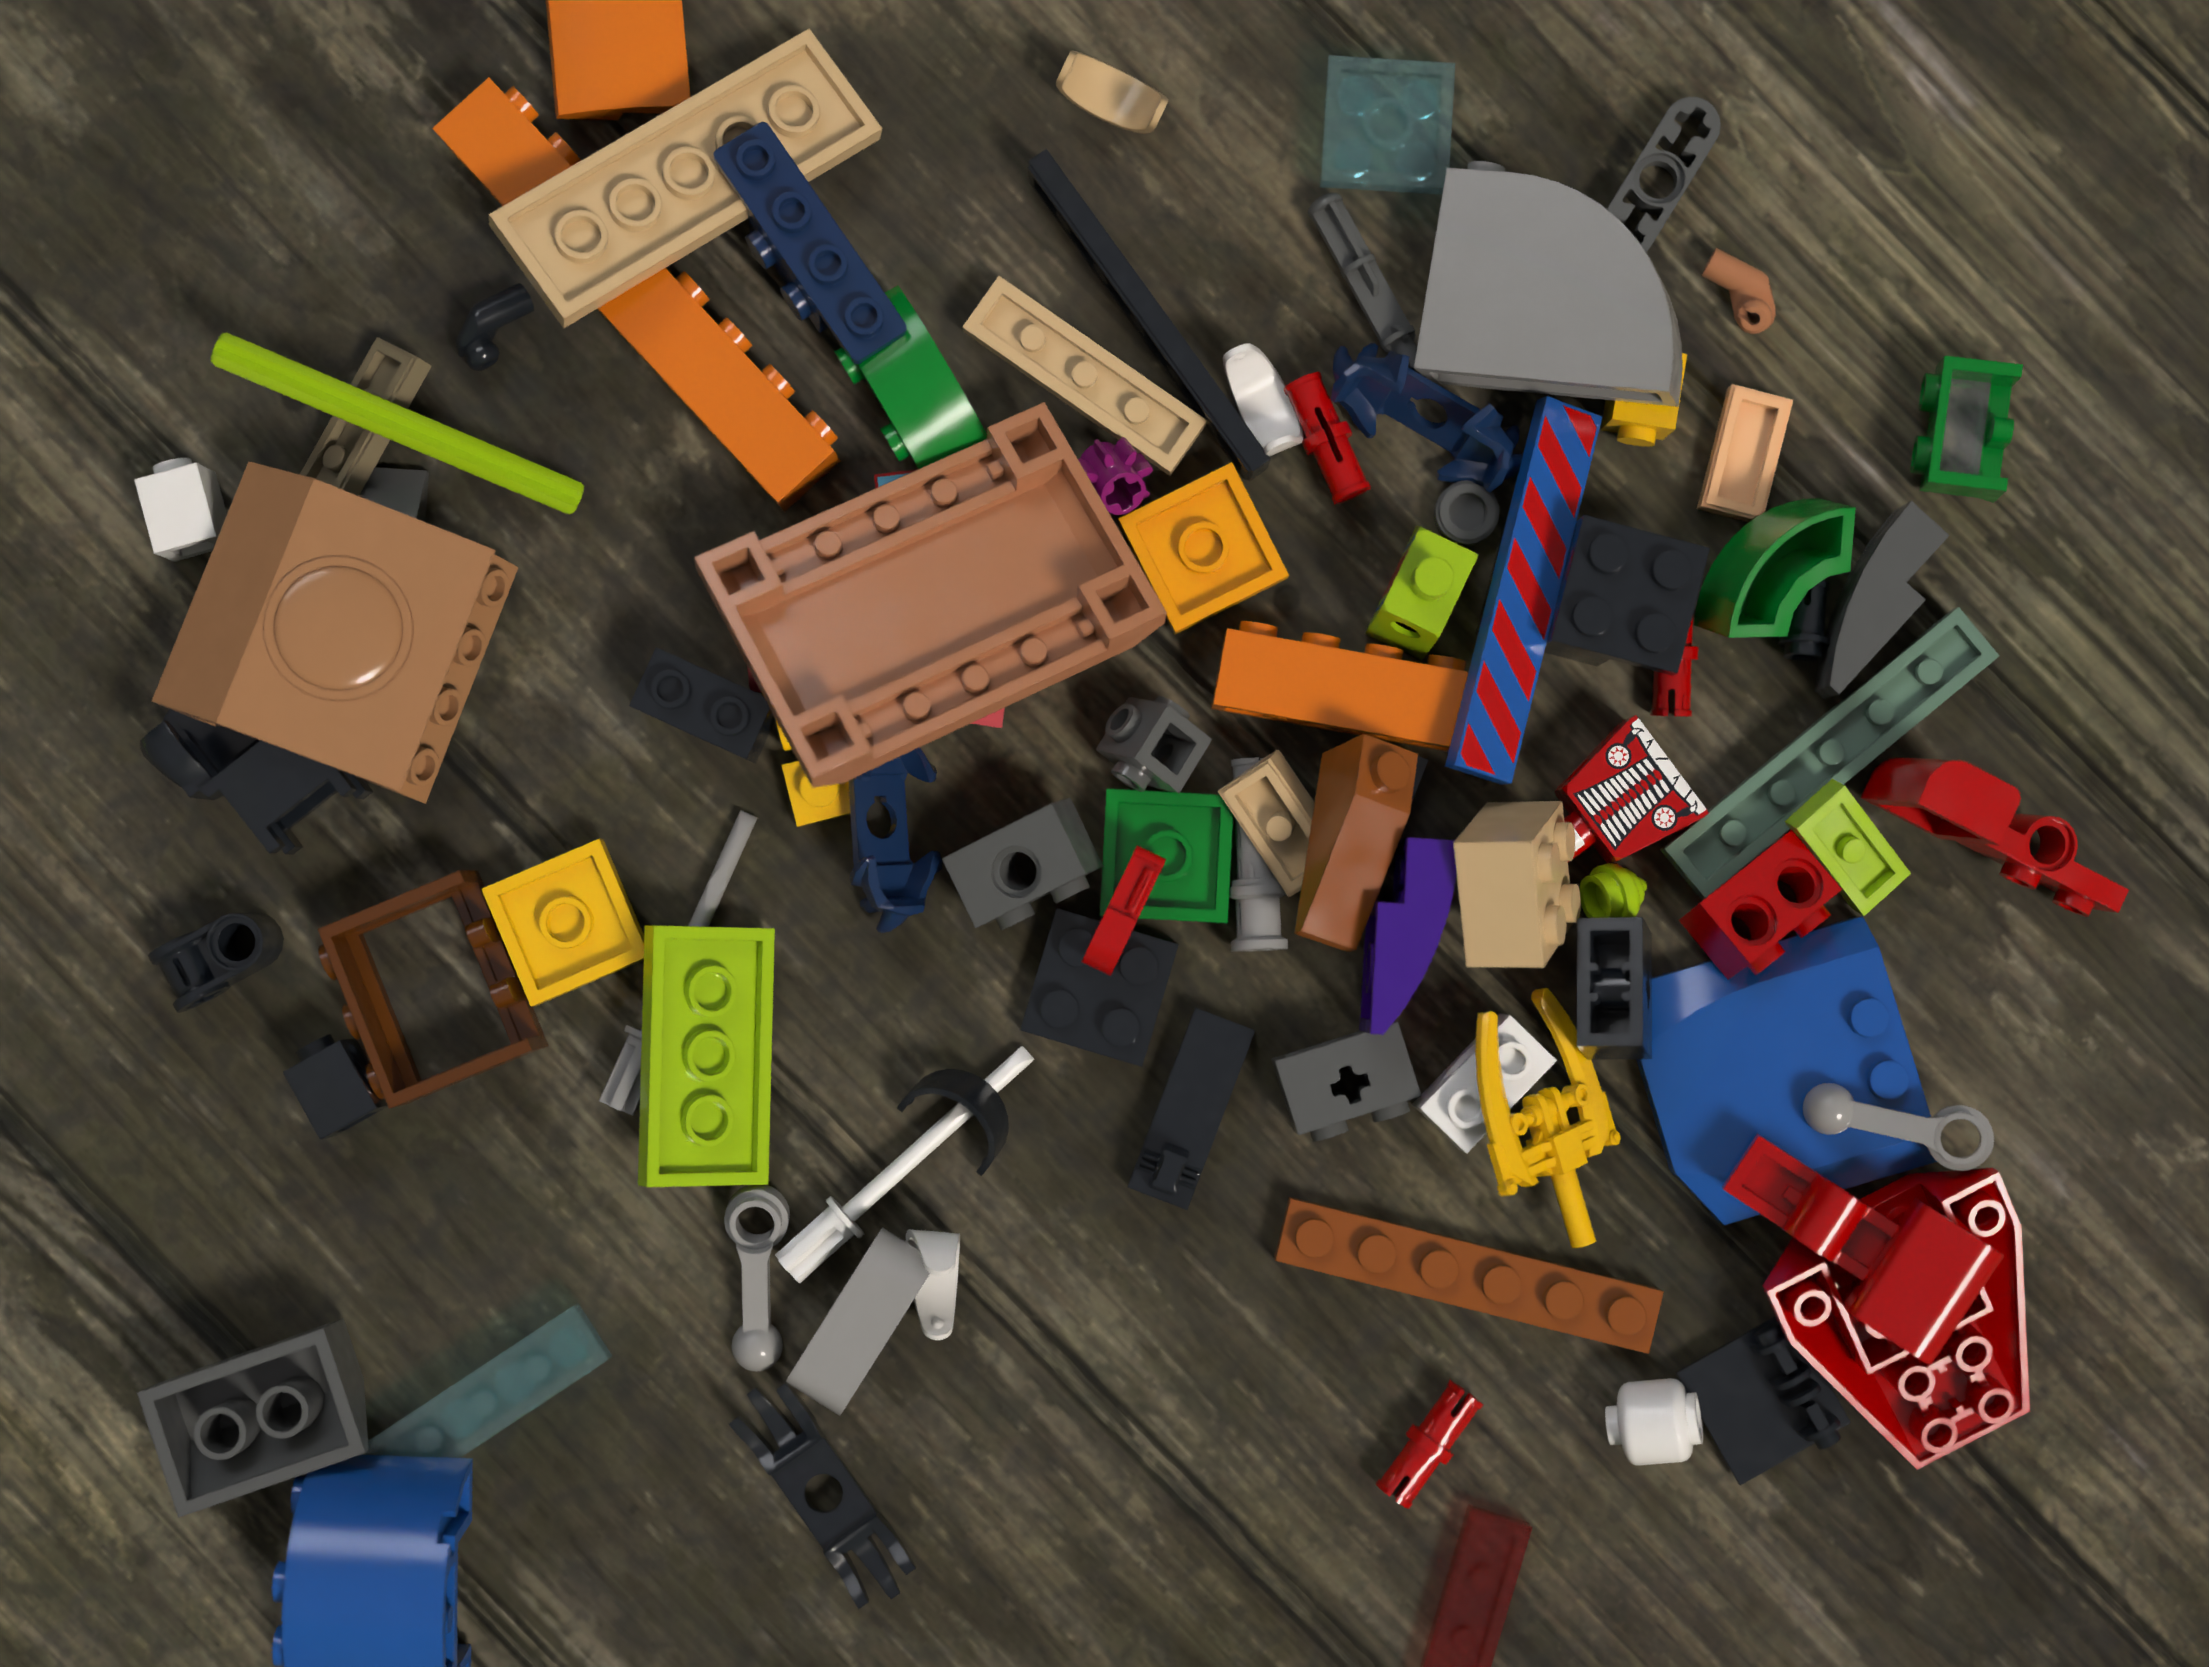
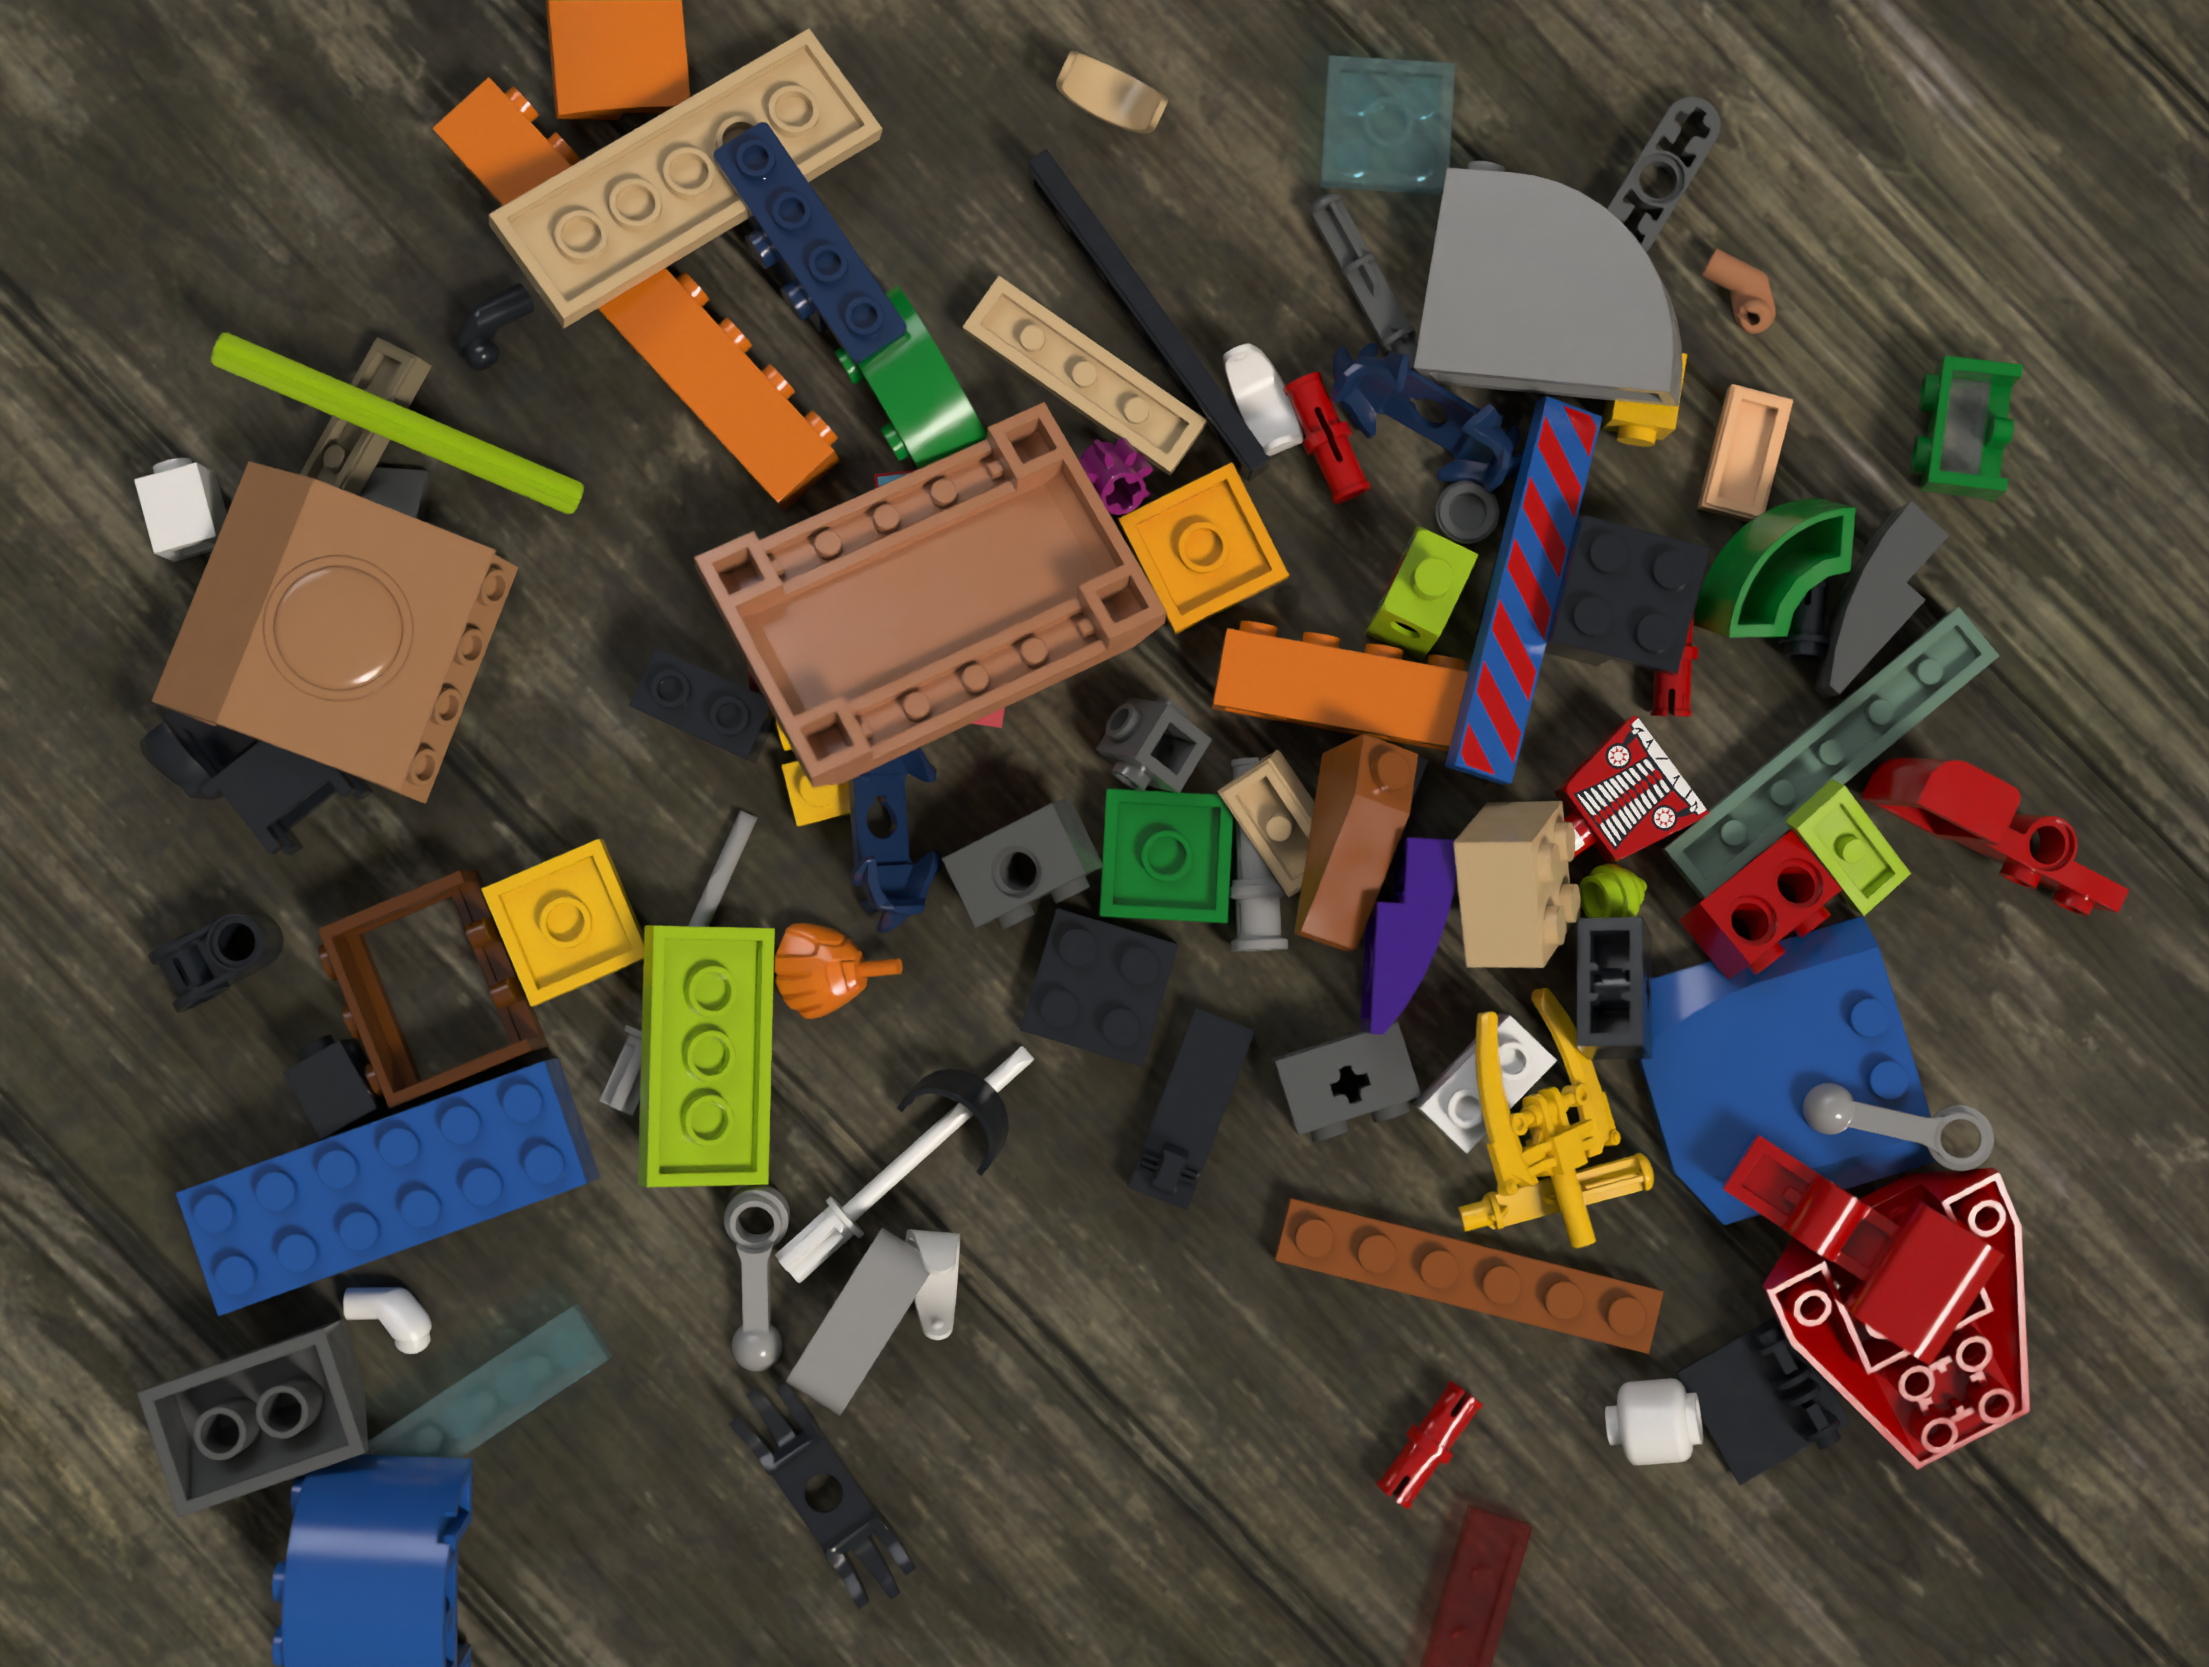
(388, 1186): none -> blue brick
(396, 1310): none -> white arm
(823, 969): none -> orange piece
(1123, 910): red piece -> none
(1532, 1202): none -> yellow piece

